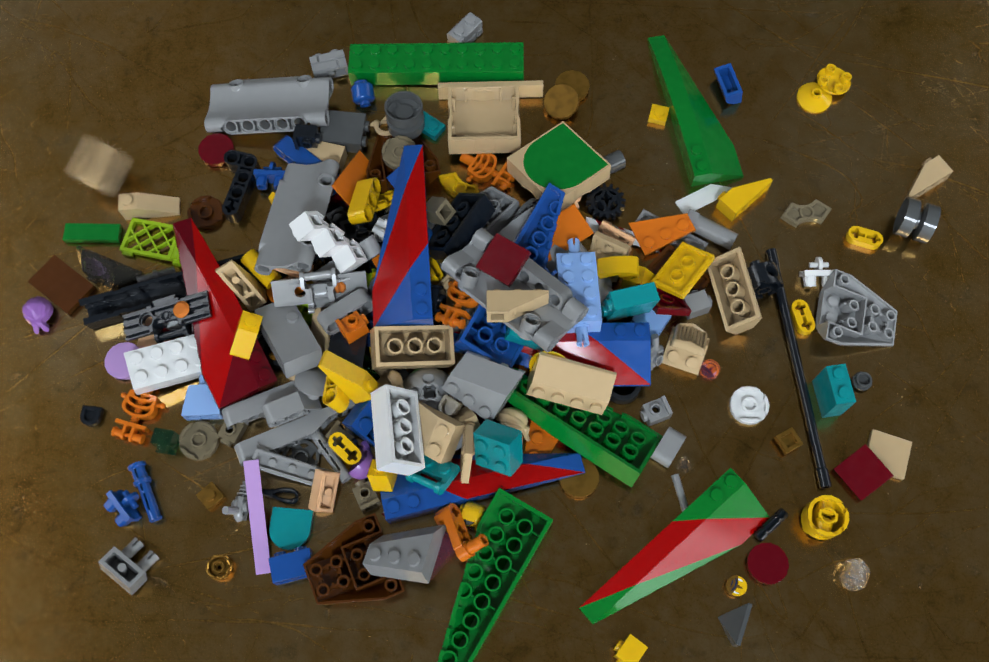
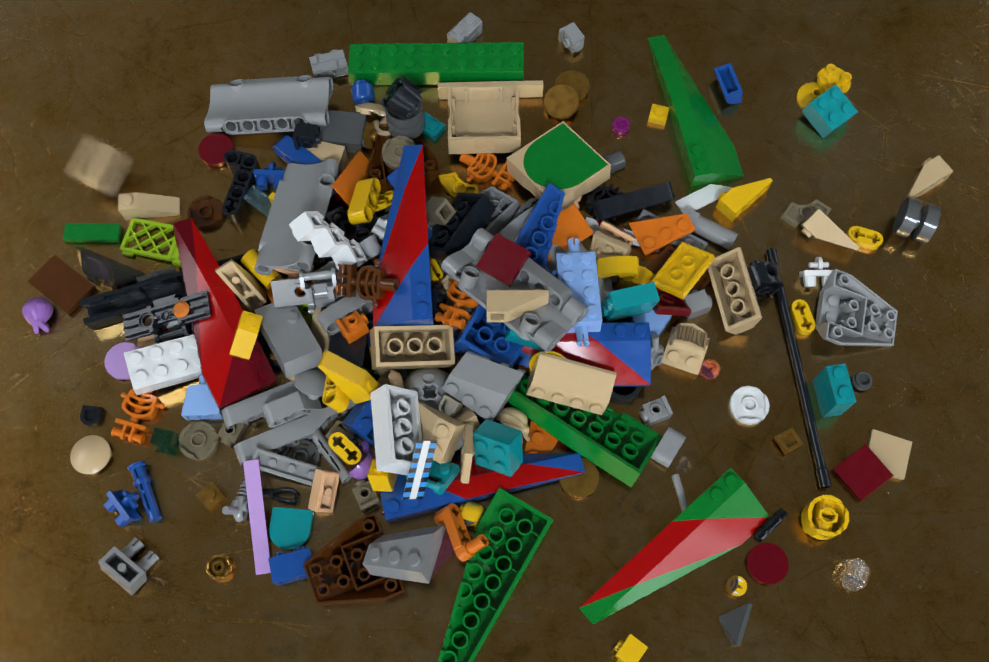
(90, 454): none -> tan dish
(258, 200): none -> clear light blue tile
(367, 108): none -> tan dish
(369, 135): none -> pearl gold plate
(369, 282): none -> reddish brown torso
(402, 97): none -> black brick
(419, 470): none -> sticker
(571, 37): none -> light grey brick
(620, 125): none -> magenta tile
(633, 201): none -> black beam
(824, 229): none -> tan slope
(829, 111): none -> teal brick

